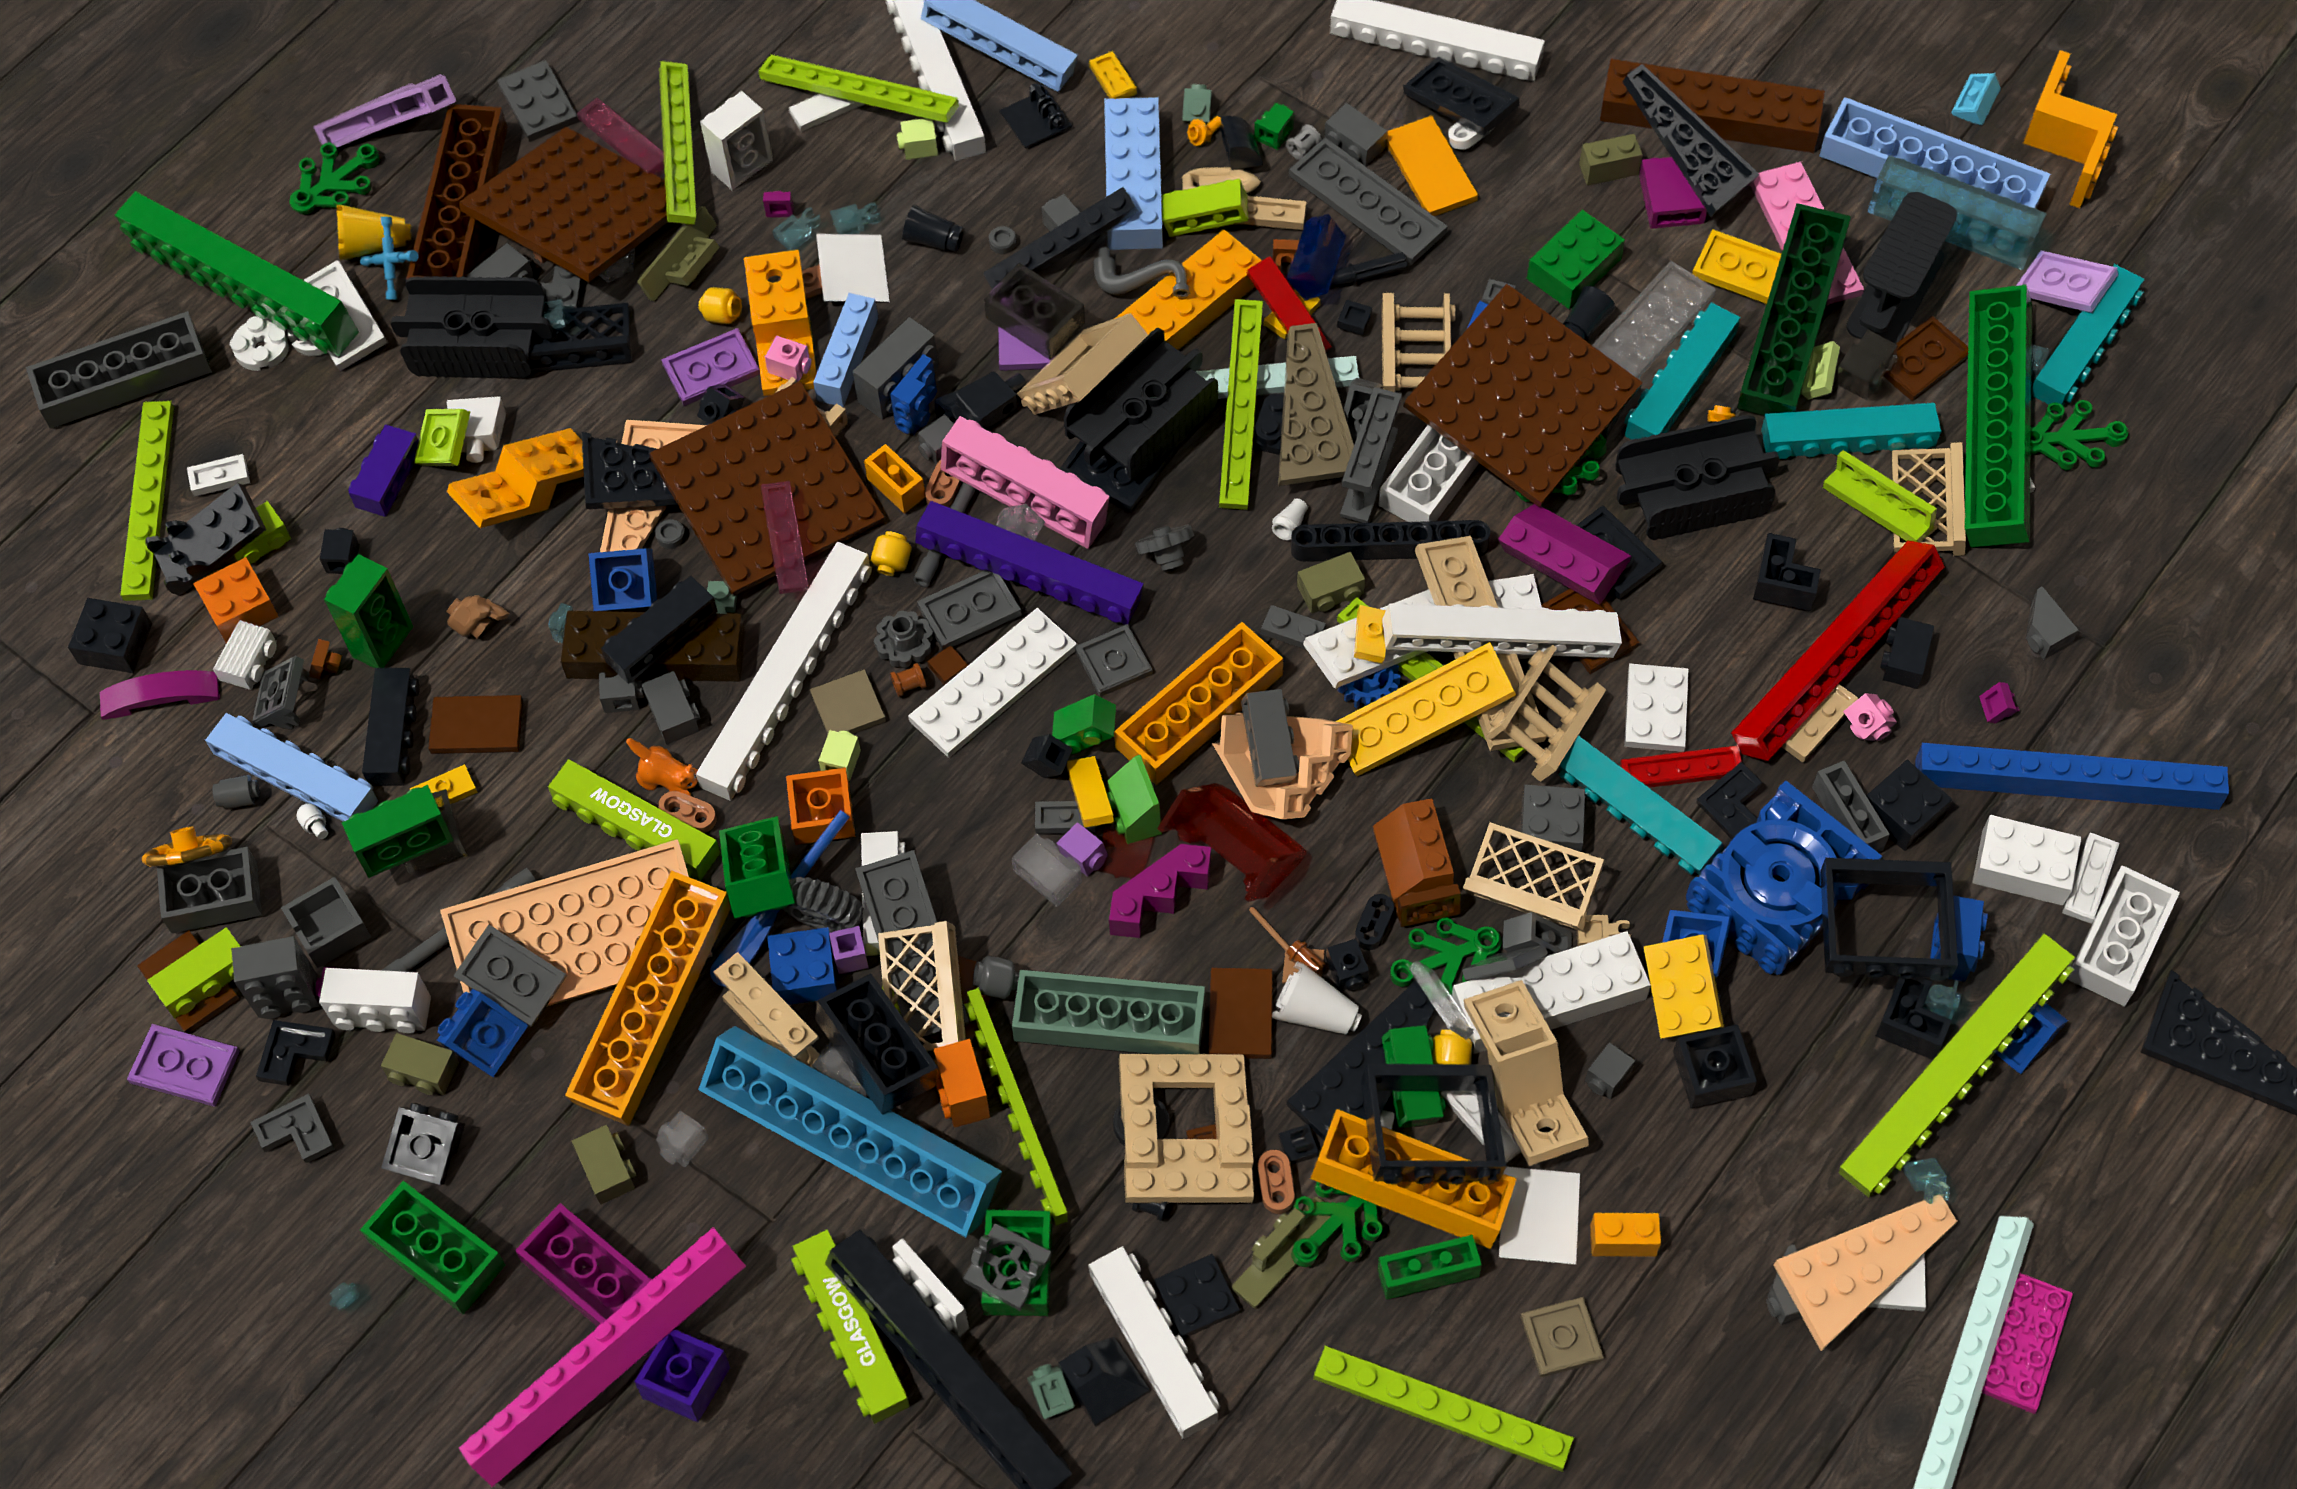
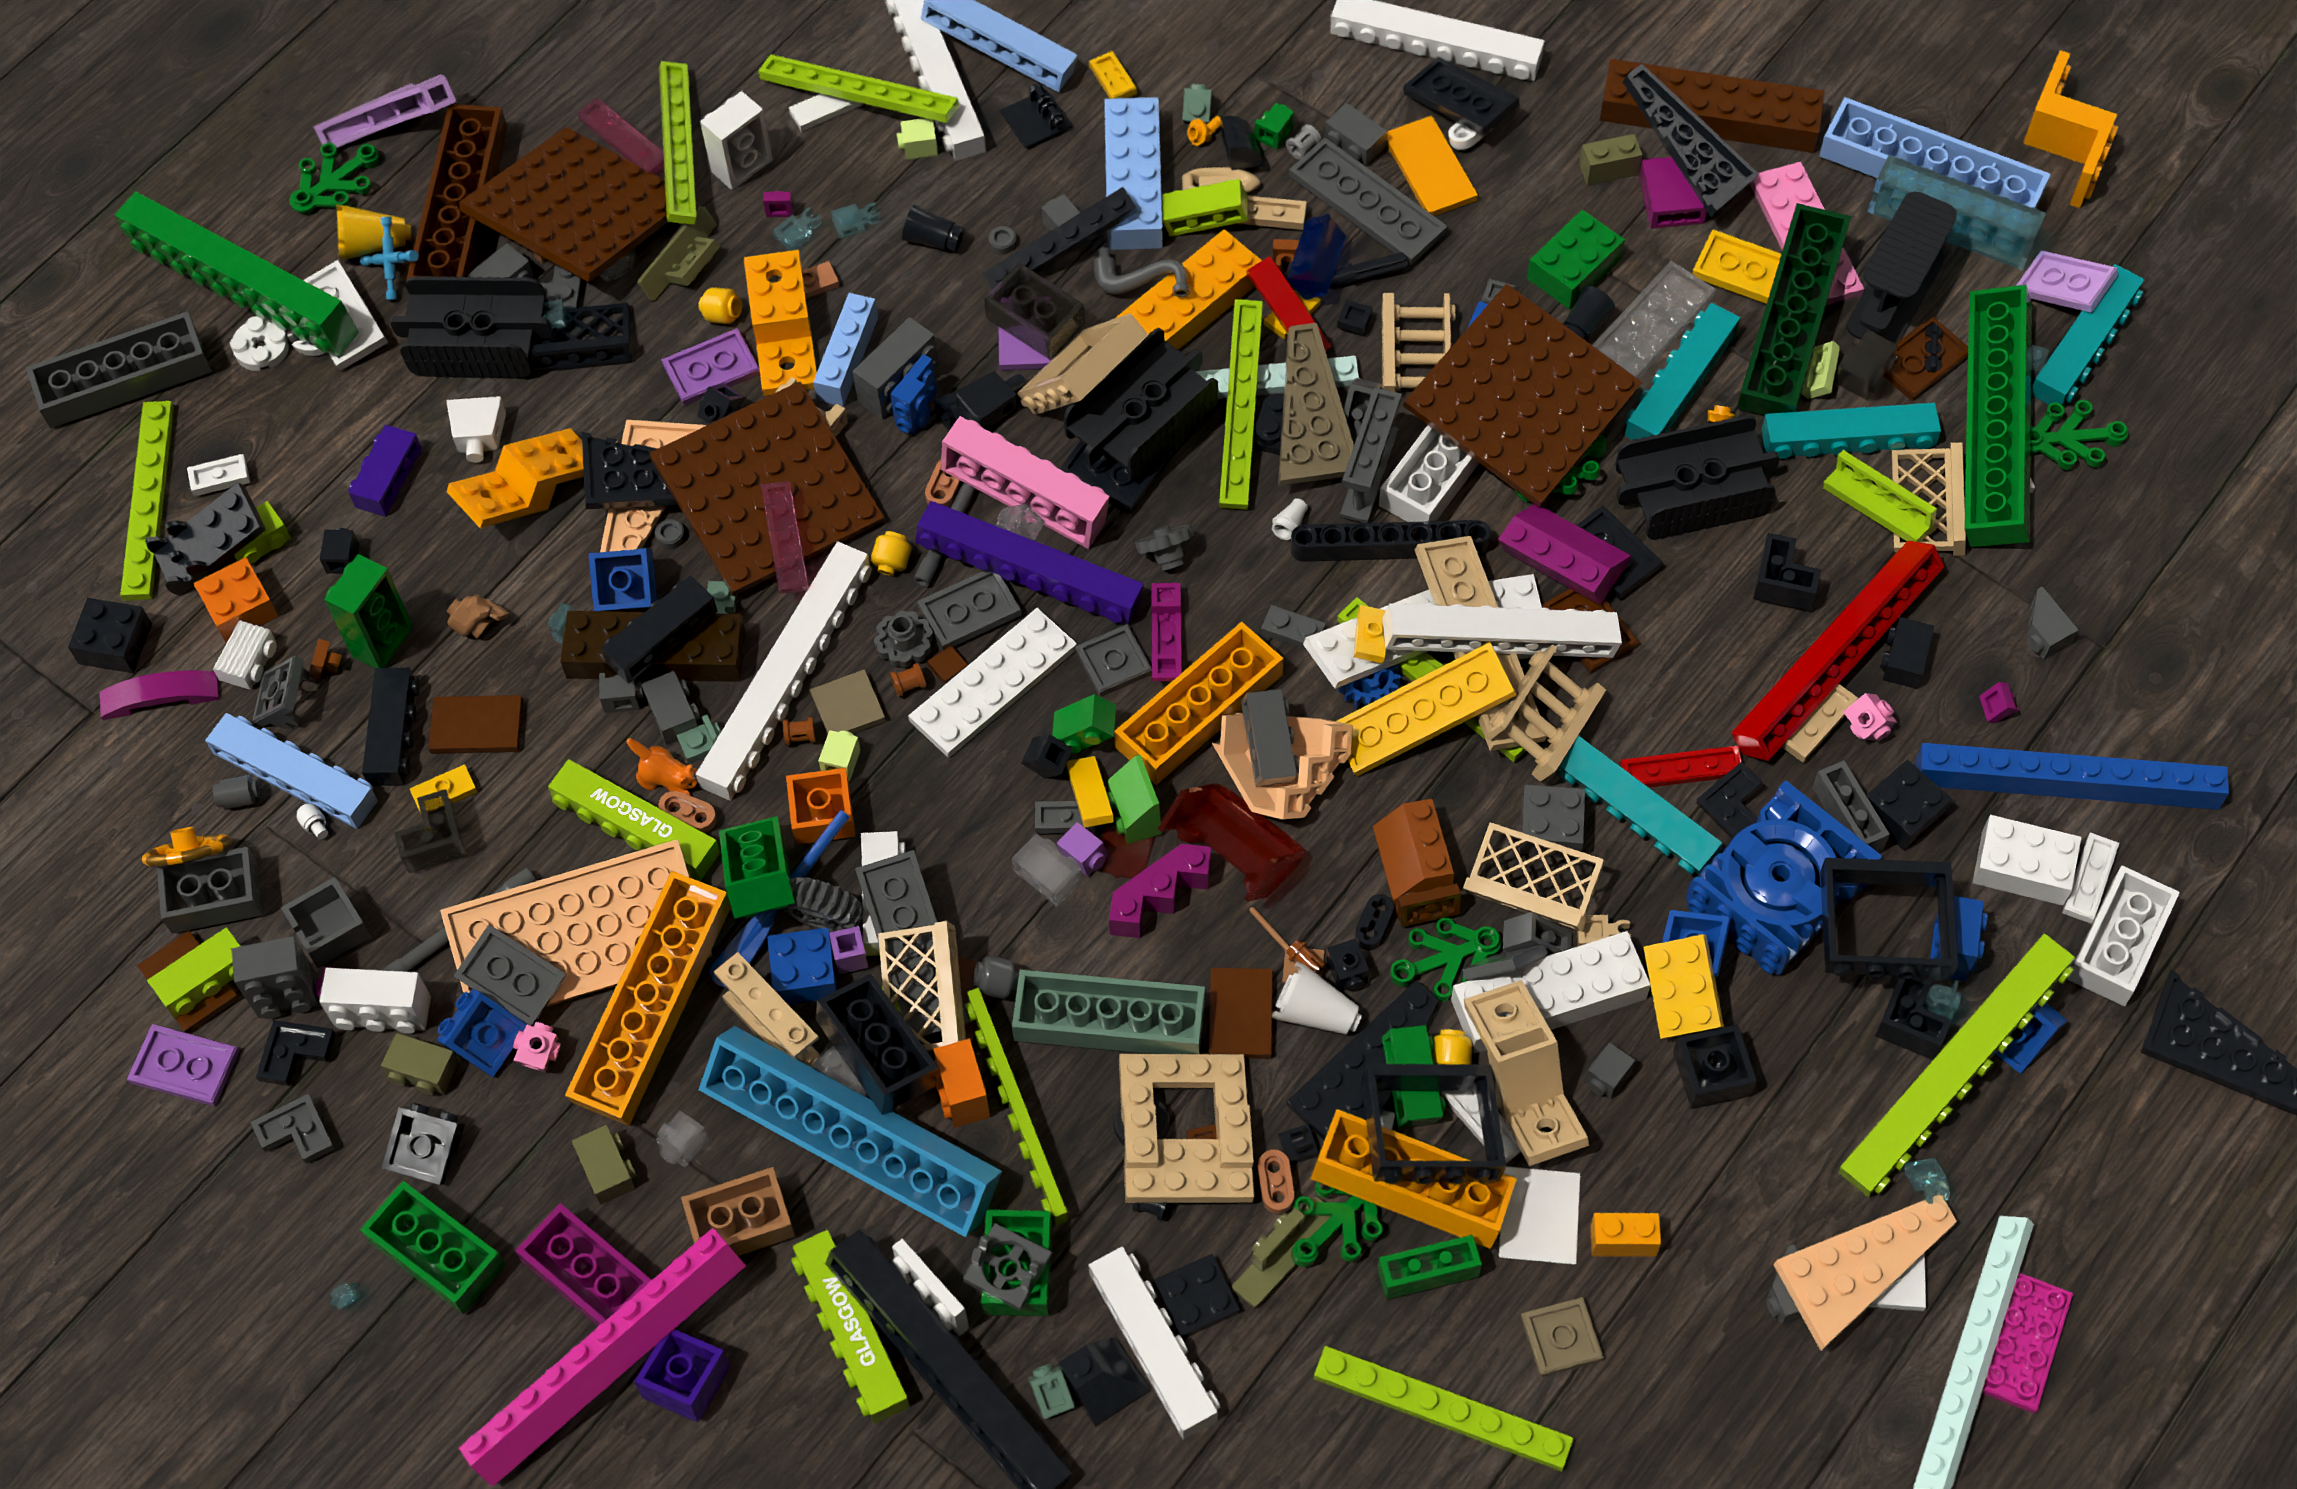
(397, 831): green brick -> none
(442, 437): lime tile -> none
(537, 101): dark grey plate -> none
(538, 1058): none -> bright pink brick
(699, 740): none -> sand green bracket
(743, 1212): none -> medium nougat brick
(787, 359): bright pink brick -> none
(799, 731): none -> dark orange bush
(852, 266): white sticker -> none
(894, 478): light orange brick -> none
(932, 437): dark grey brick -> none
(1166, 631): none -> magenta slope
(1331, 583): olive brick -> none
(1441, 1000): clear tile -> none
(1656, 707): white plate -> none
(1933, 363): none -> black axle
(1977, 98): medium azure slope -> none

